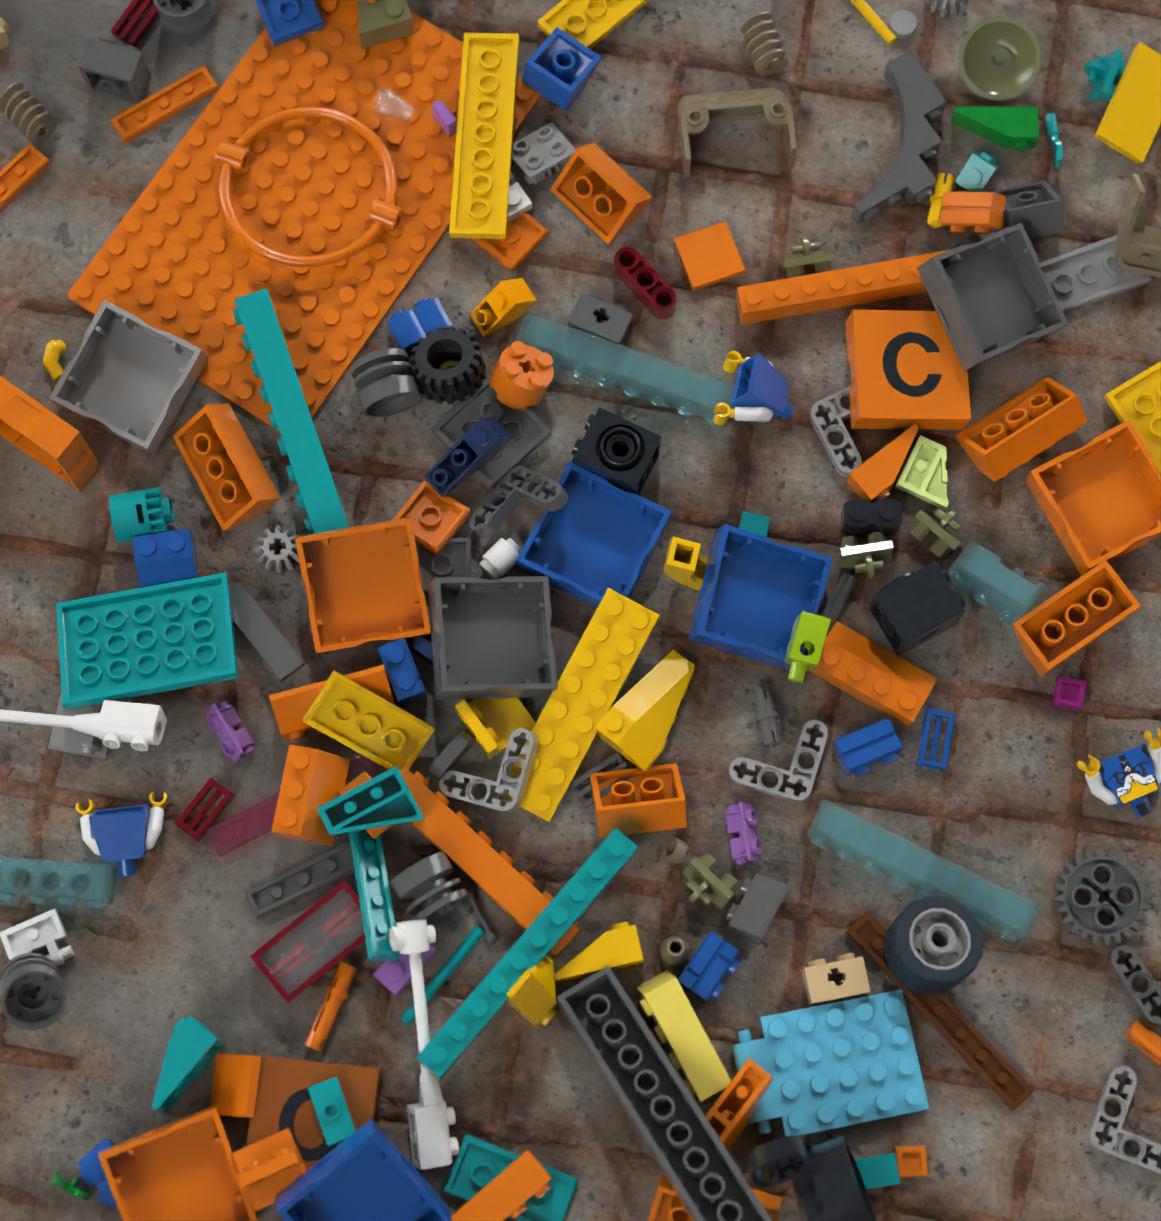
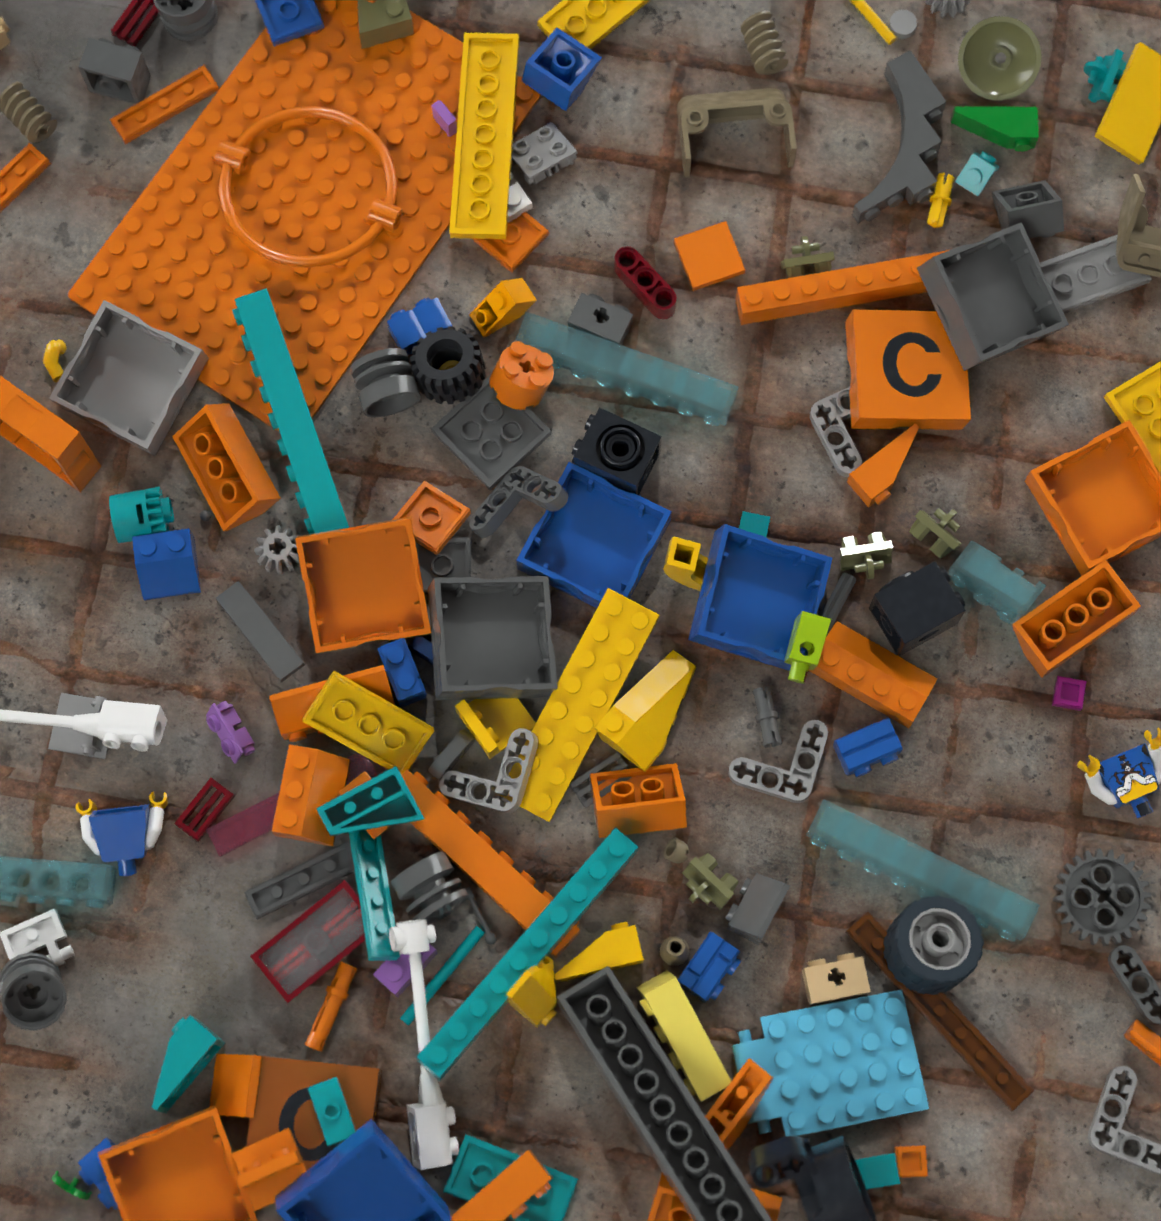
(146, 640): teal plate -> none
(391, 105): clear cone -> none
(468, 455): dark blue slope -> none
(500, 558): white brick -> none
(600, 192): orange slope -> none
(747, 845): medium lavender hinge -> none
(757, 393): blue torso -> none
(862, 517): black brick -> none
(926, 473): yellowish green wing -> none
(931, 764): blue tile -> none
(973, 211): orange brick -> none
(1022, 428): orange slope -> none
(1052, 129): teal piece -> none

